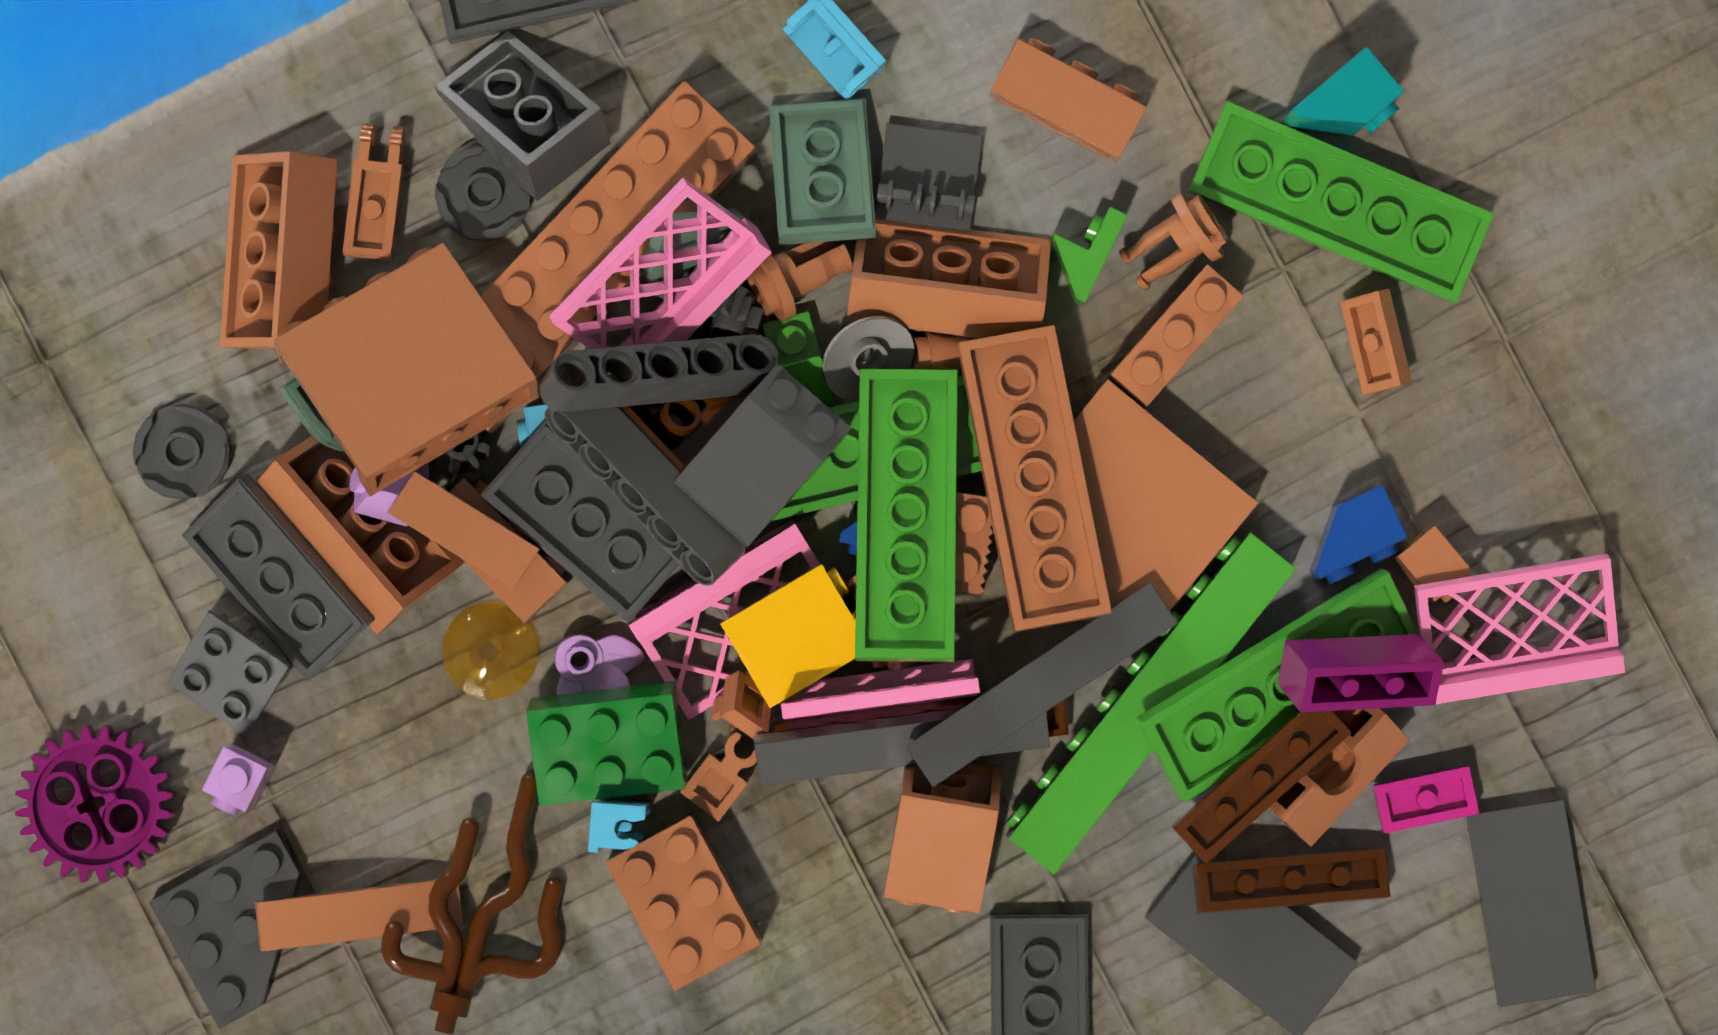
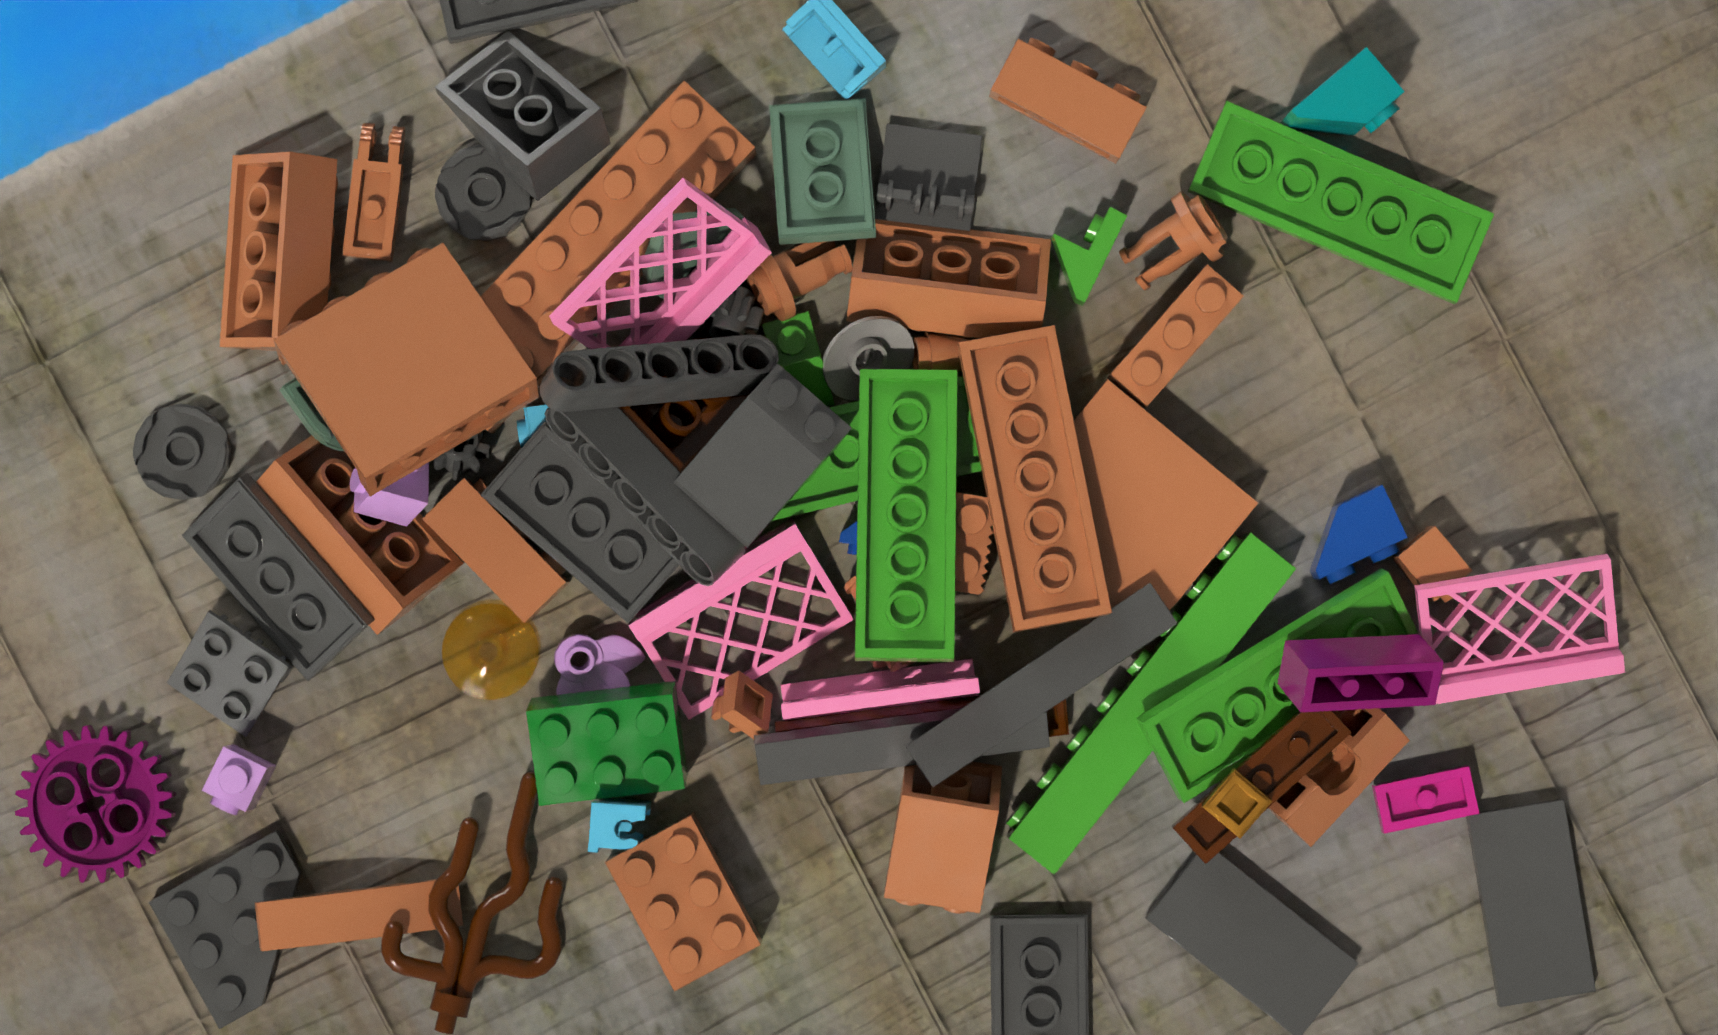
(463, 530): nougat tile -> none
(718, 782): nougat plate -> none
(795, 634): yellow brick -> none
(1237, 803): none -> pearl gold tile
(1291, 881): reddish brown plate -> none
(1376, 341): nougat plate -> none

